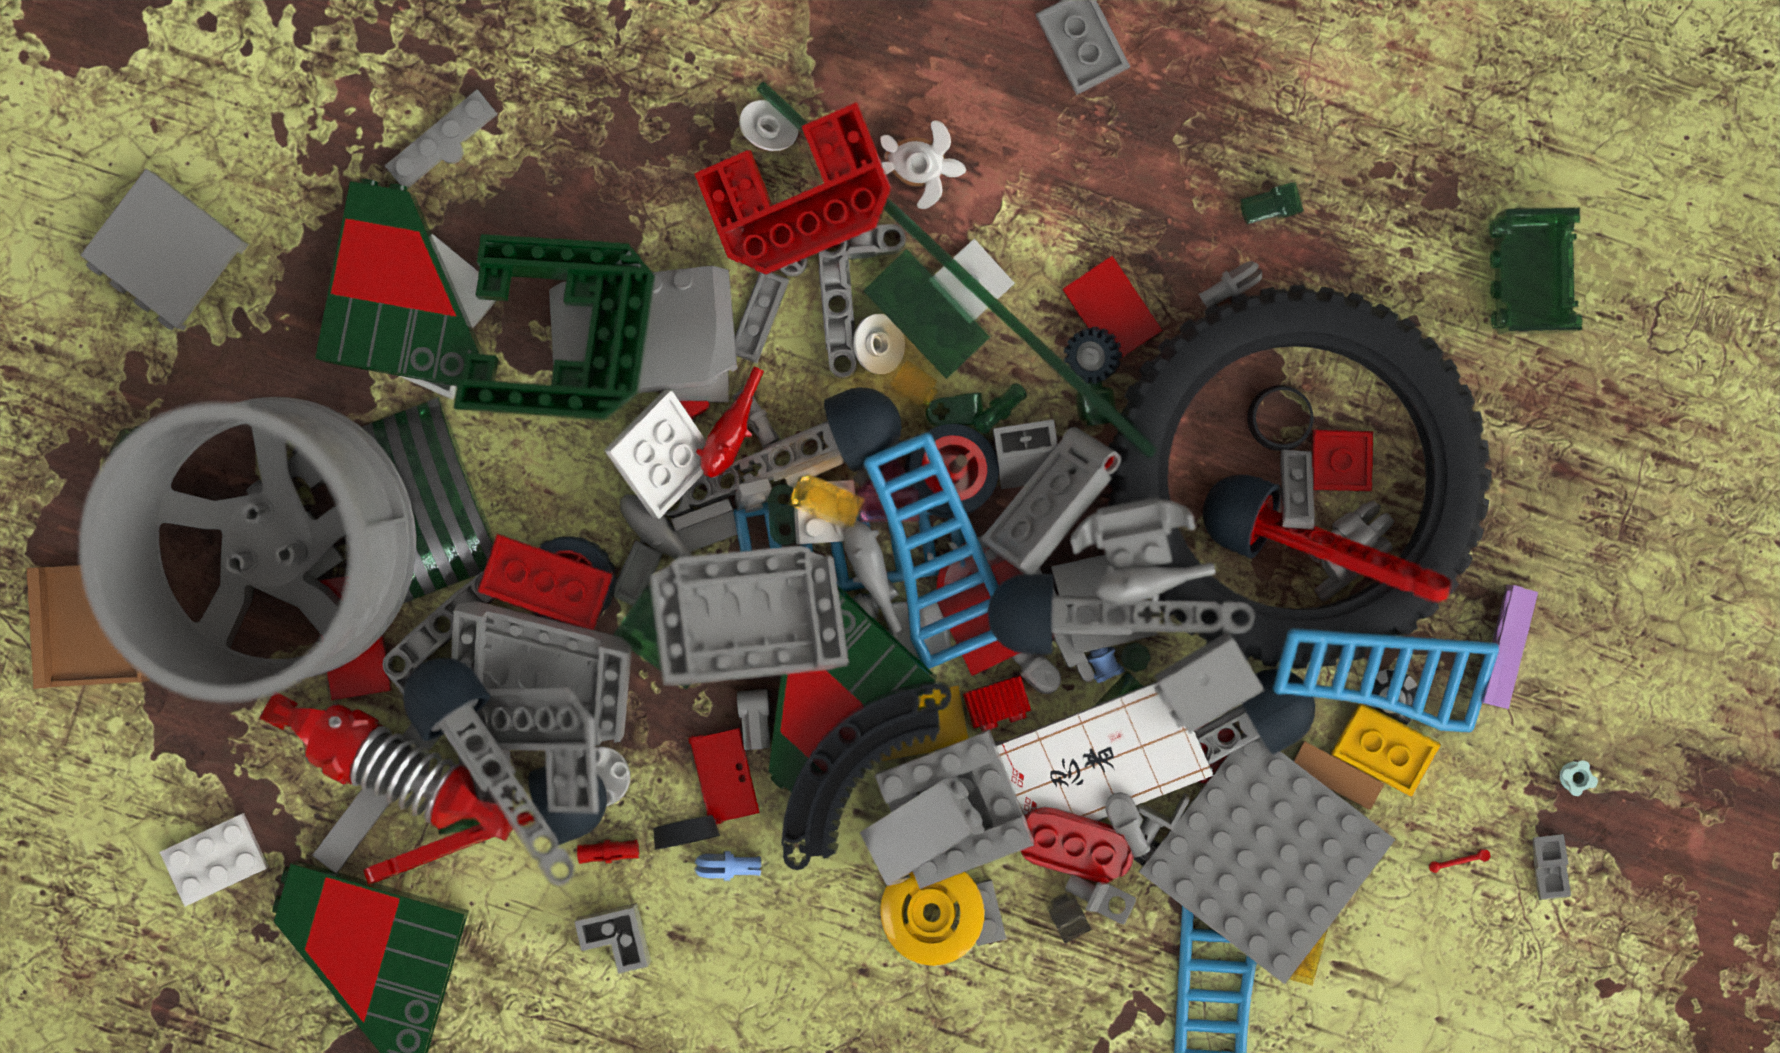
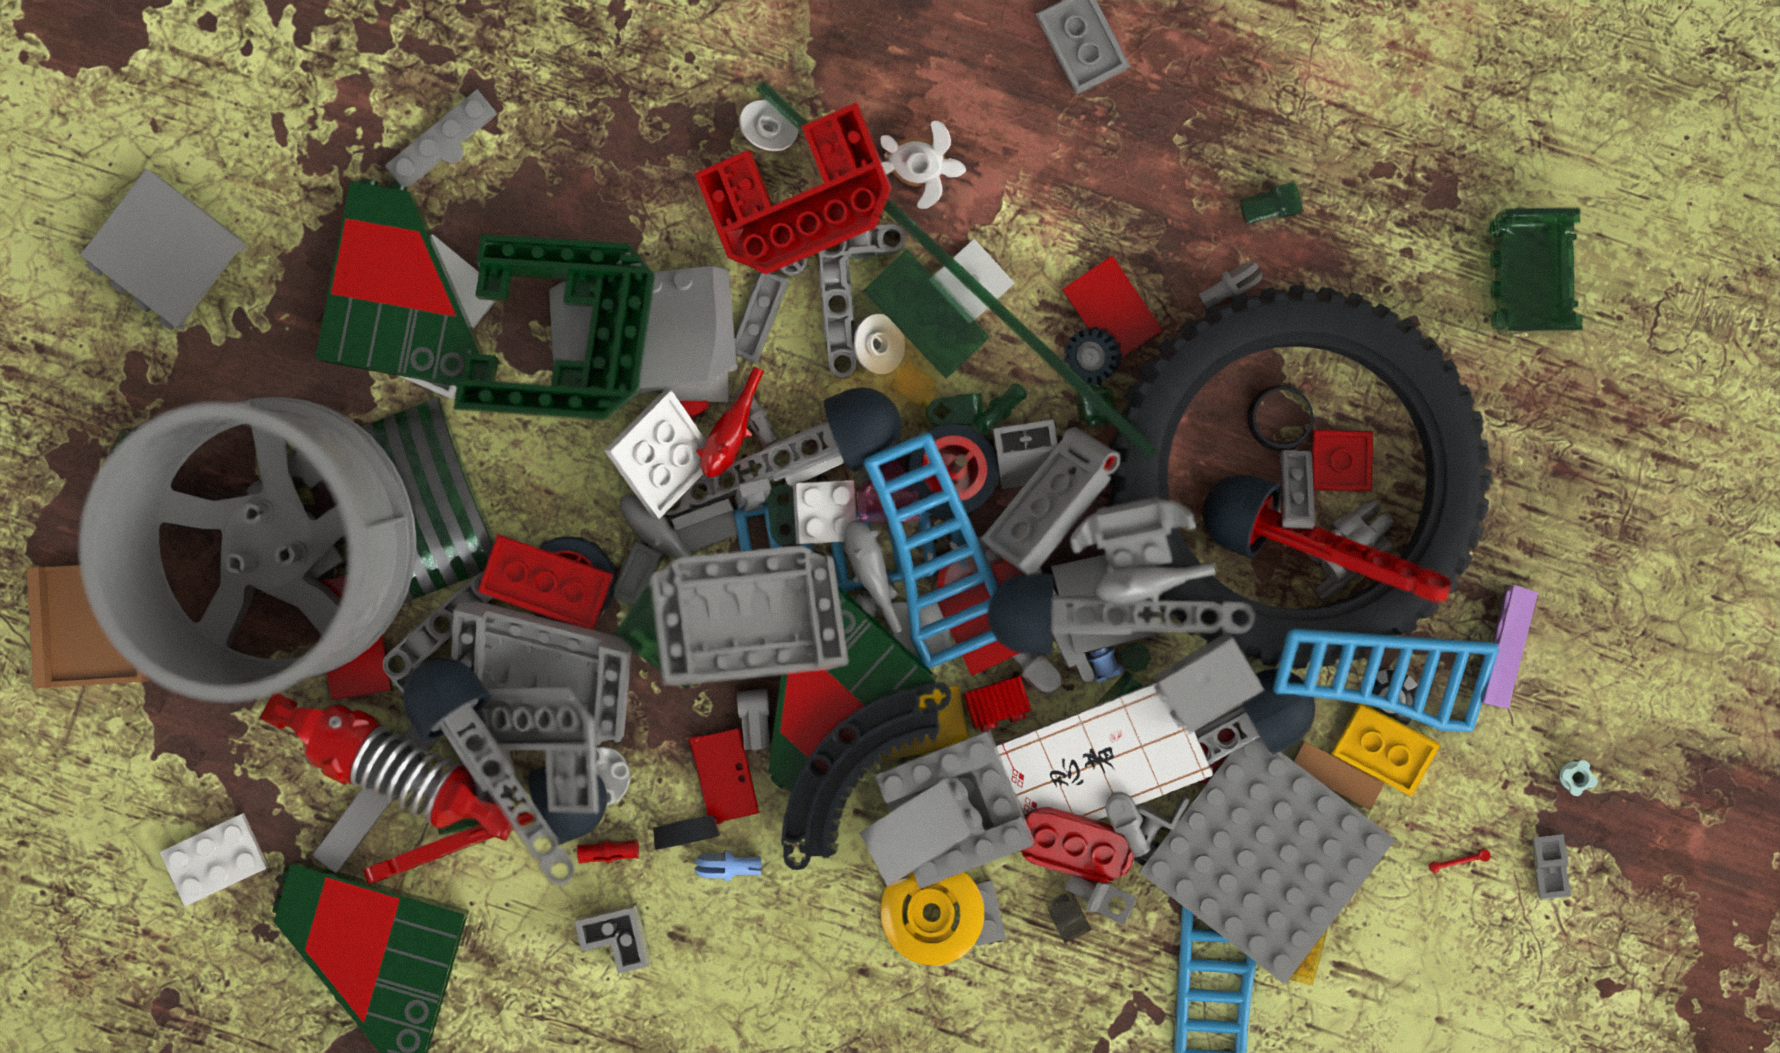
(826, 501): clear yellow brick -> none

